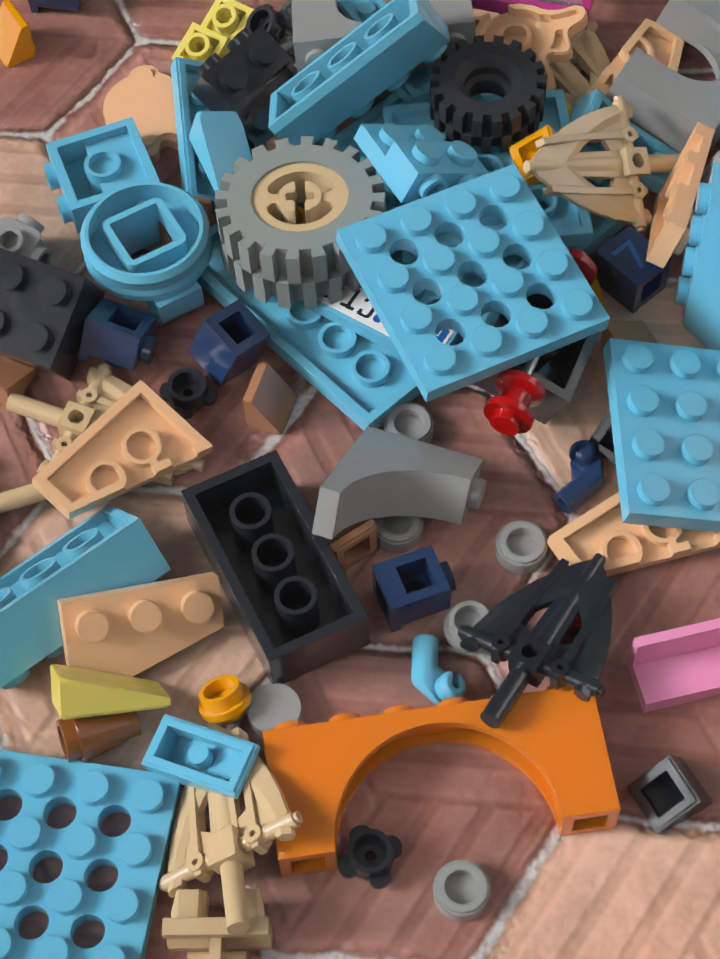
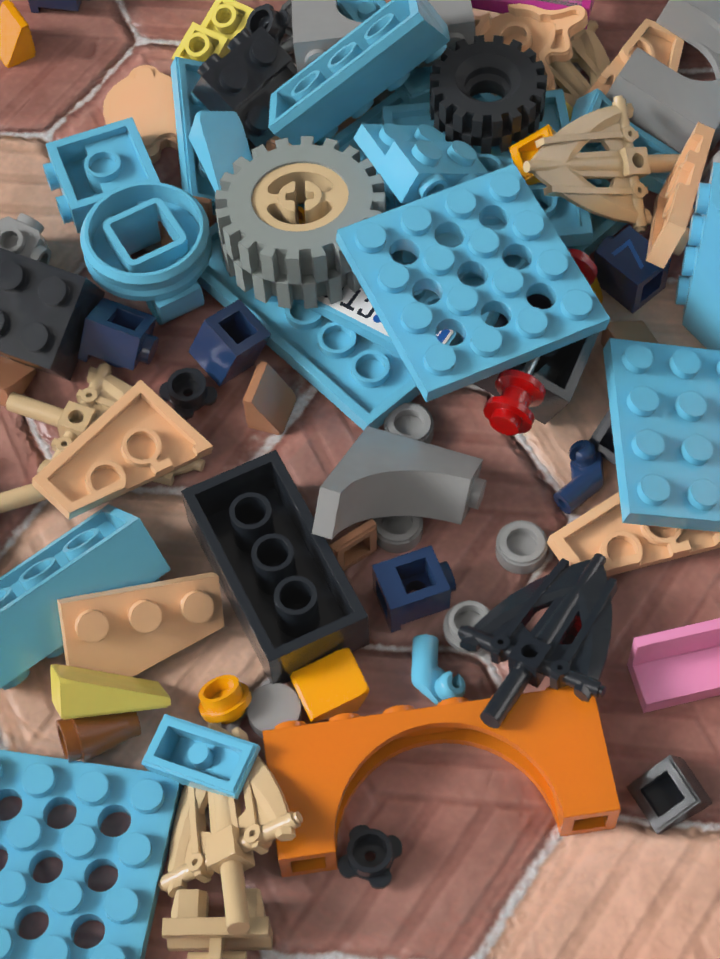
(331, 685): none -> light orange slope
(461, 890): light grey tile -> none

